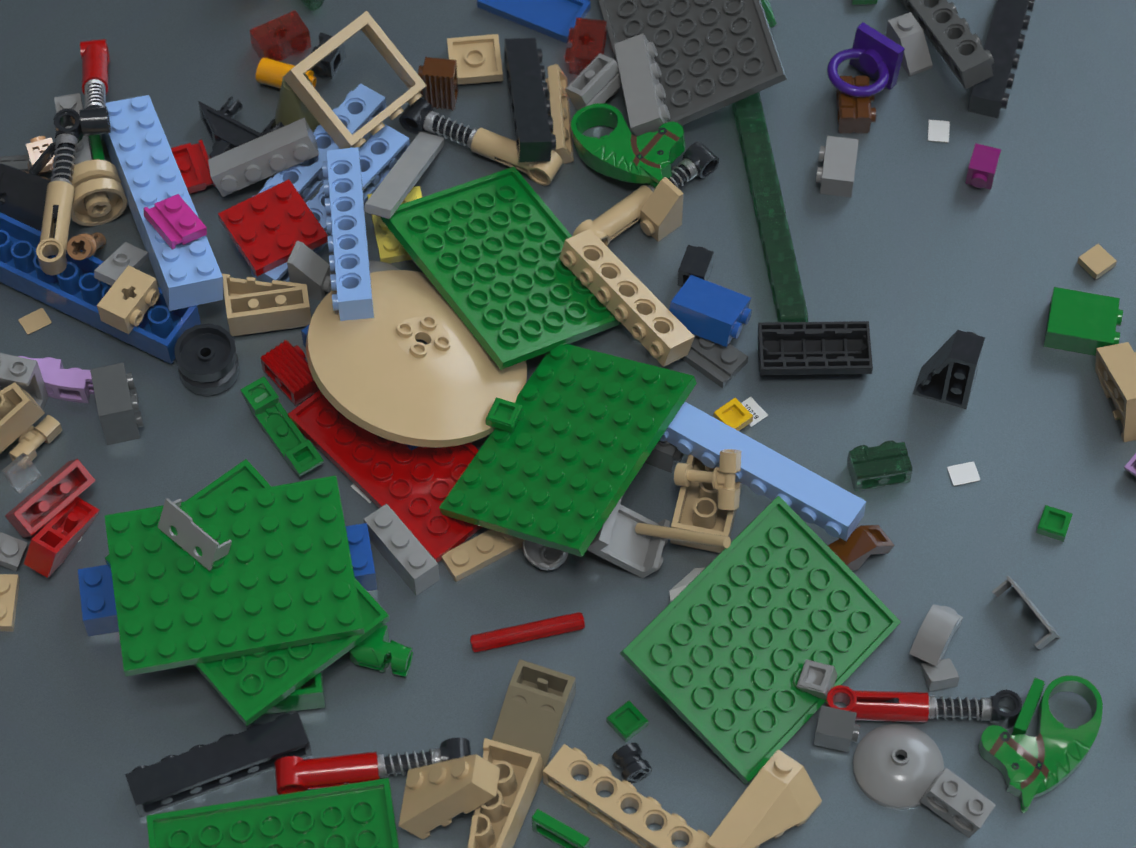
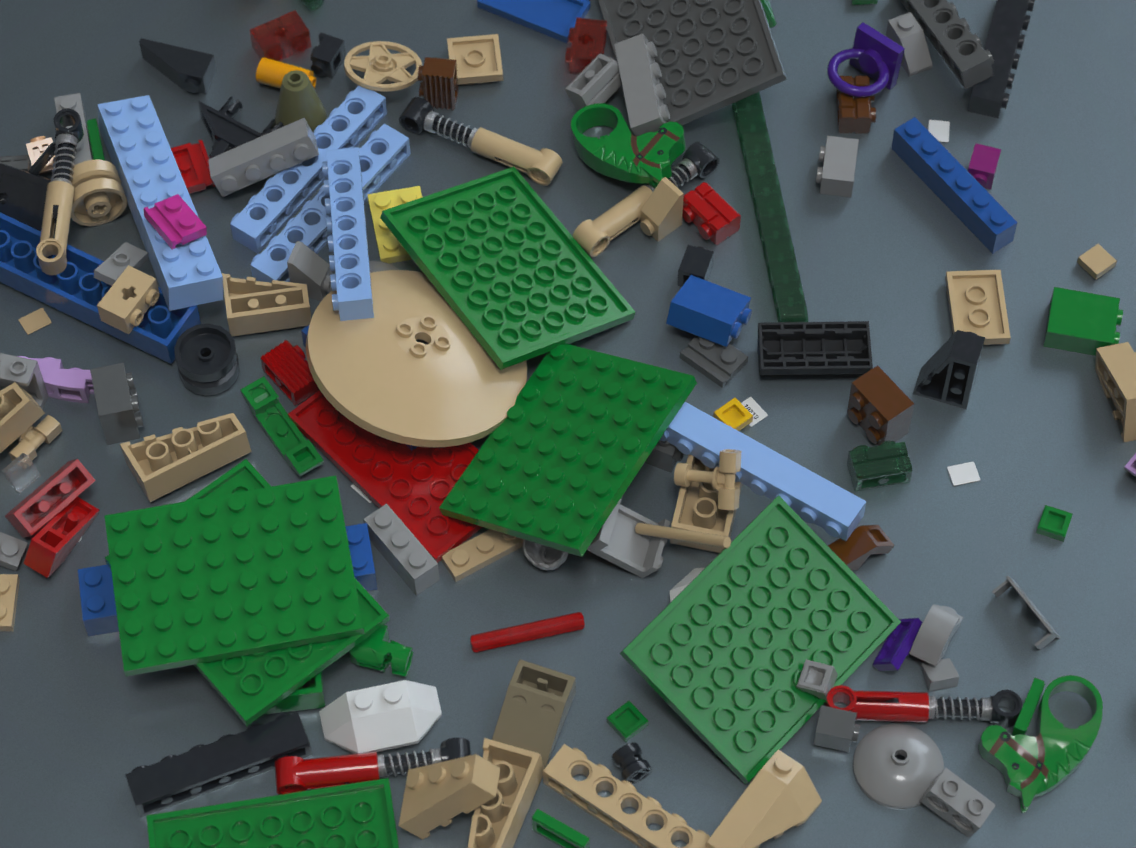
(87, 243): medium nougat pin -> none
(95, 64): piece -> none
(183, 66): none -> black slope
(185, 454): none -> tan wedge
(191, 535): light grey piece -> none
(270, 225): red plate -> none
(320, 109): tan window -> none
(381, 66): none -> tan wheel
(381, 717): none -> white wedge
(404, 175): light grey tile -> none
(504, 415): green tile -> none
(528, 100): black brick -> none
(560, 112): tan plate -> none
(626, 297): tan brick -> none
(710, 214): none -> red brick
(880, 407): none -> reddish brown brick
(897, 645): none -> dark purple plate
(954, 185): none -> blue brick
(978, 304): none -> tan plate

